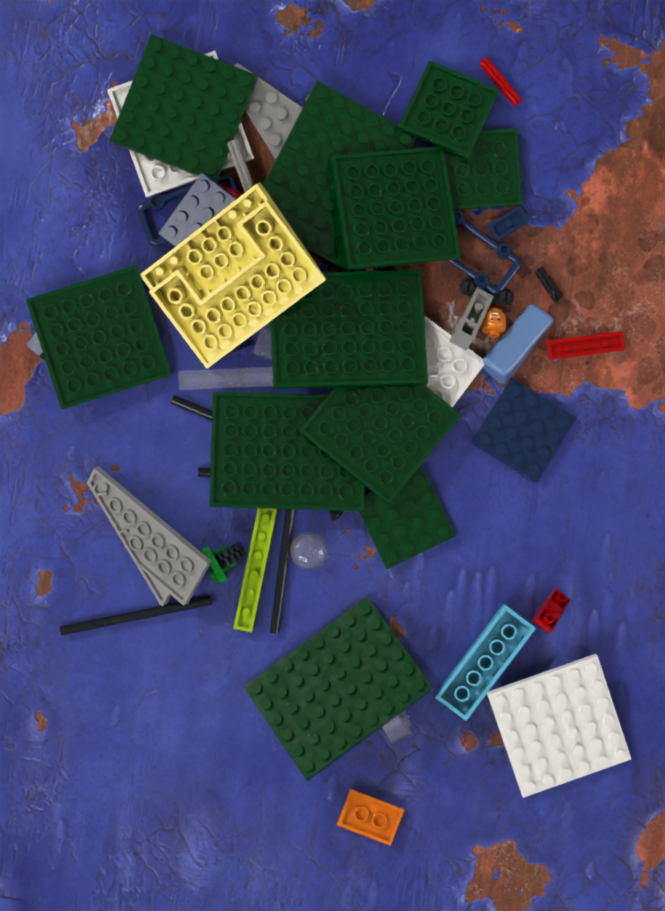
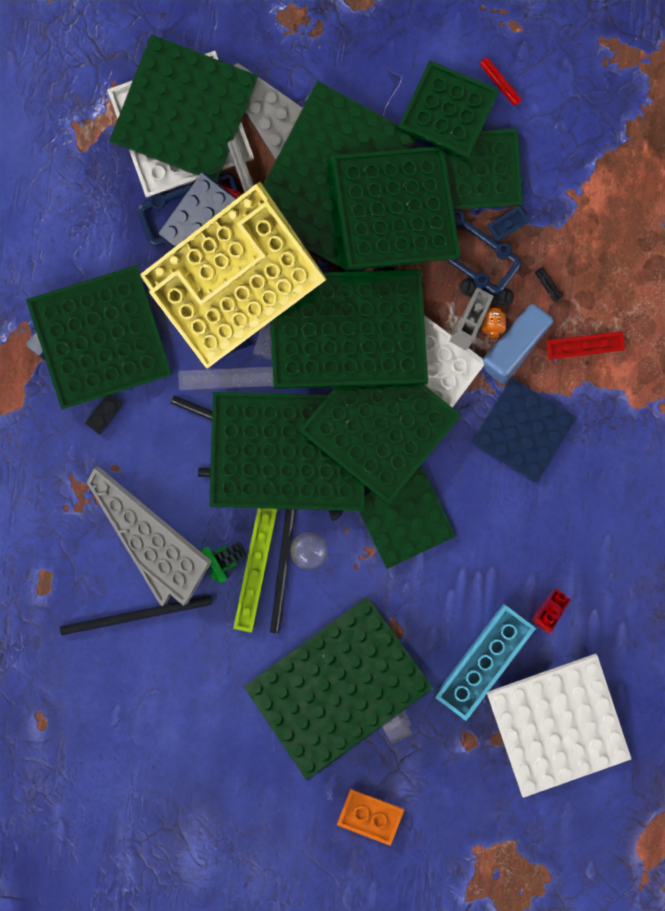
(104, 414): none -> black plate

